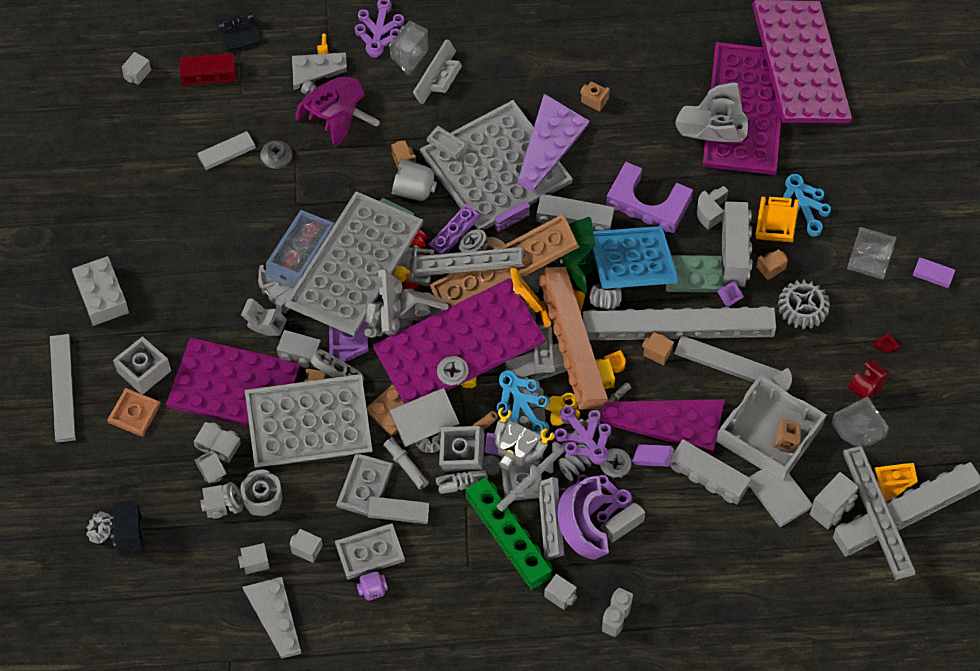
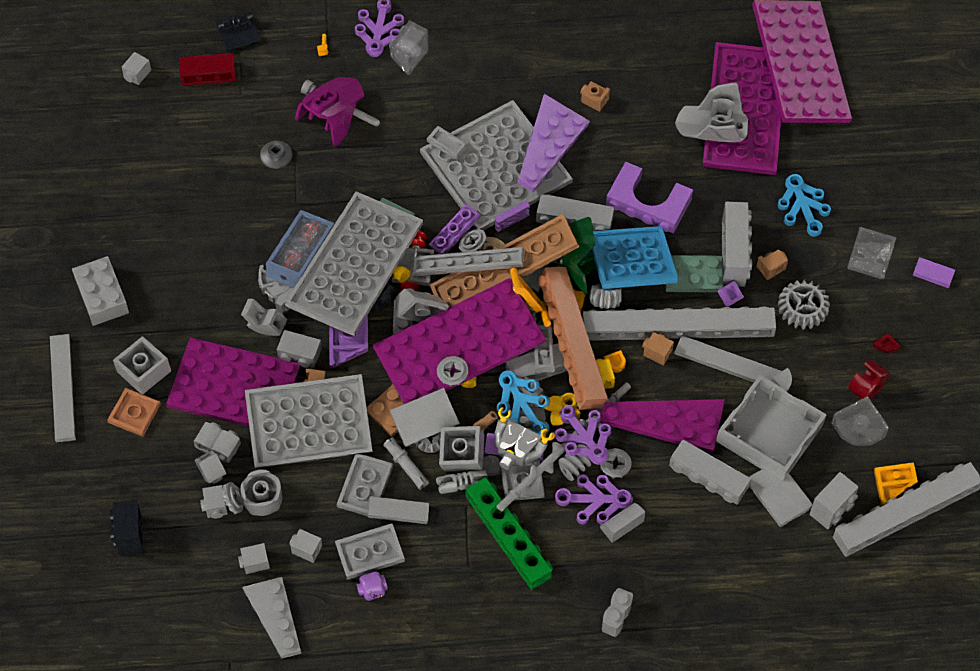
(103, 529): light grey gear -> none
(226, 150): light grey tile -> none
(317, 66): light grey wing -> none
(322, 359): light grey beam -> none
(373, 317): light grey plate -> none
(391, 296): light grey wing -> none
(401, 150): medium nougat brick -> none
(413, 181): light grey cylinder -> none
(439, 73): light grey bracket -> none
(551, 533): light grey plate -> none
(560, 592): light grey brick -> none
(575, 520): medium lavender brick -> none
(653, 455): medium lavender tile -> none
(708, 207): light grey brick -> none
(777, 217): light orange container -> none
(787, 435): medium nougat brick -> none
(879, 513): light grey tile -> none

